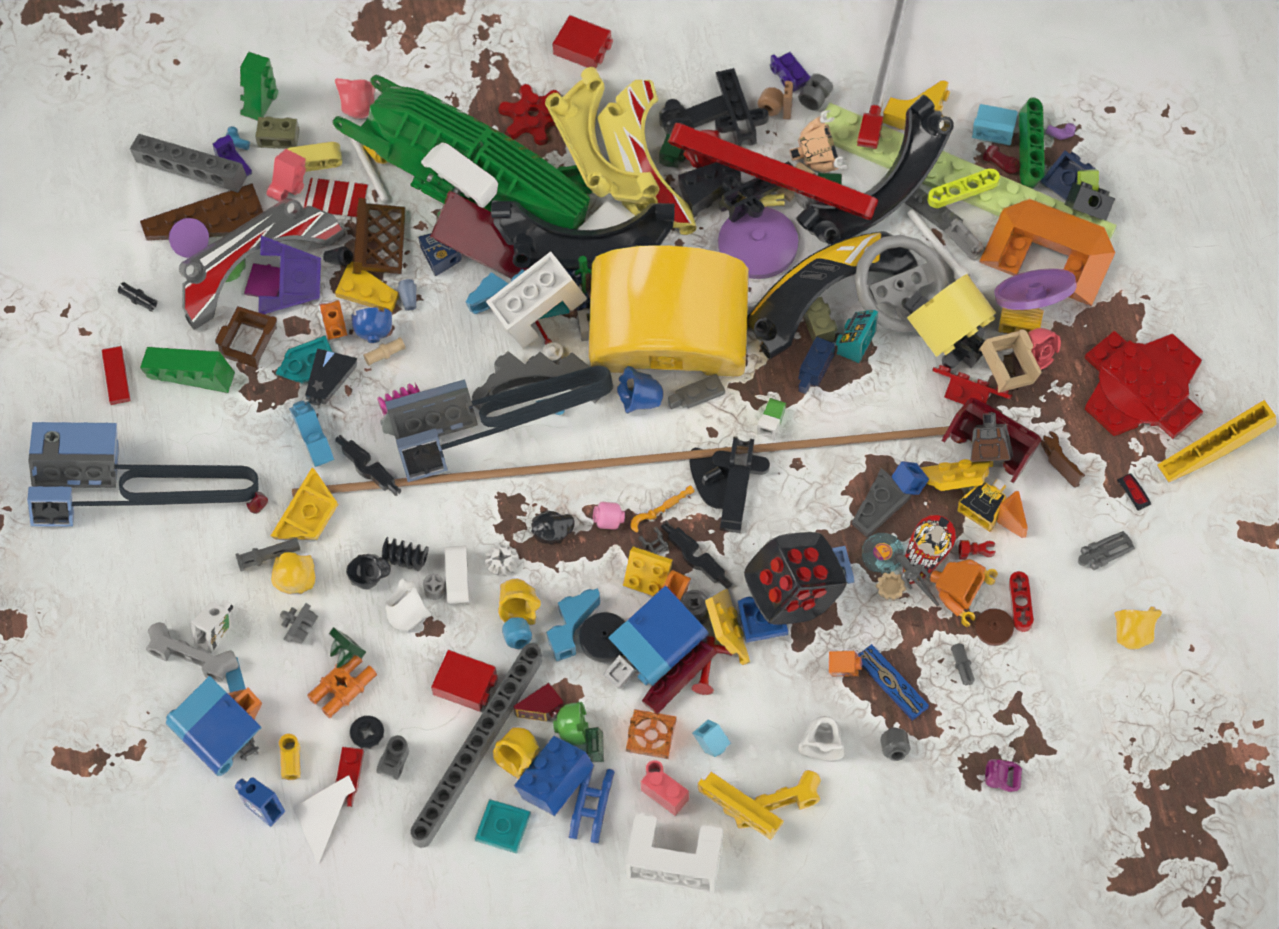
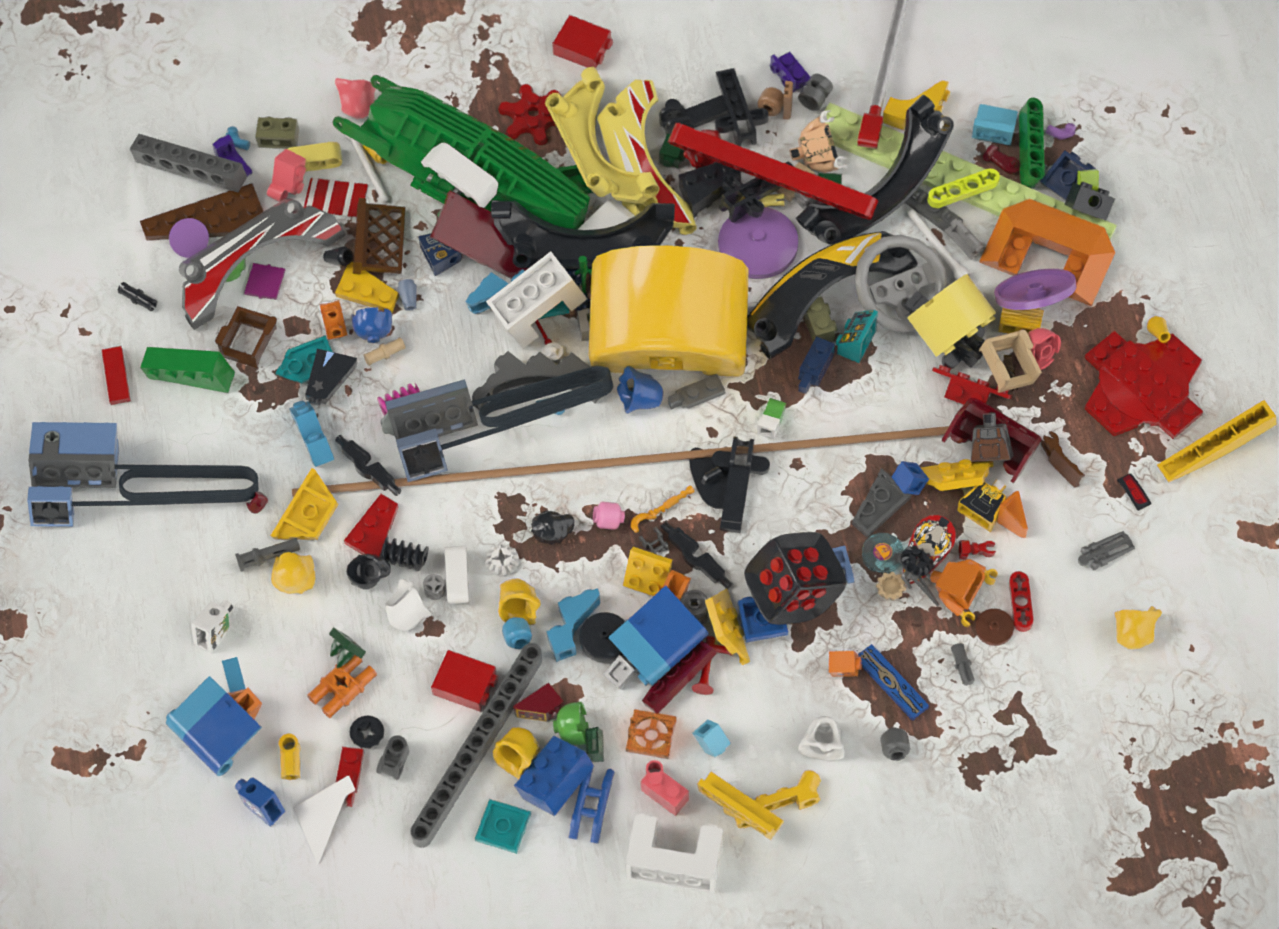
(163, 646): light grey plate -> none
(251, 751): dark grey piece -> none
(258, 85): green wedge -> none
(295, 632): dark grey hips -> none
(298, 276): dark purple wing -> none
(373, 527): none -> red wing
(908, 560): none -> black gear
(997, 774): magenta piece -> none
(1158, 327): none -> yellow cone

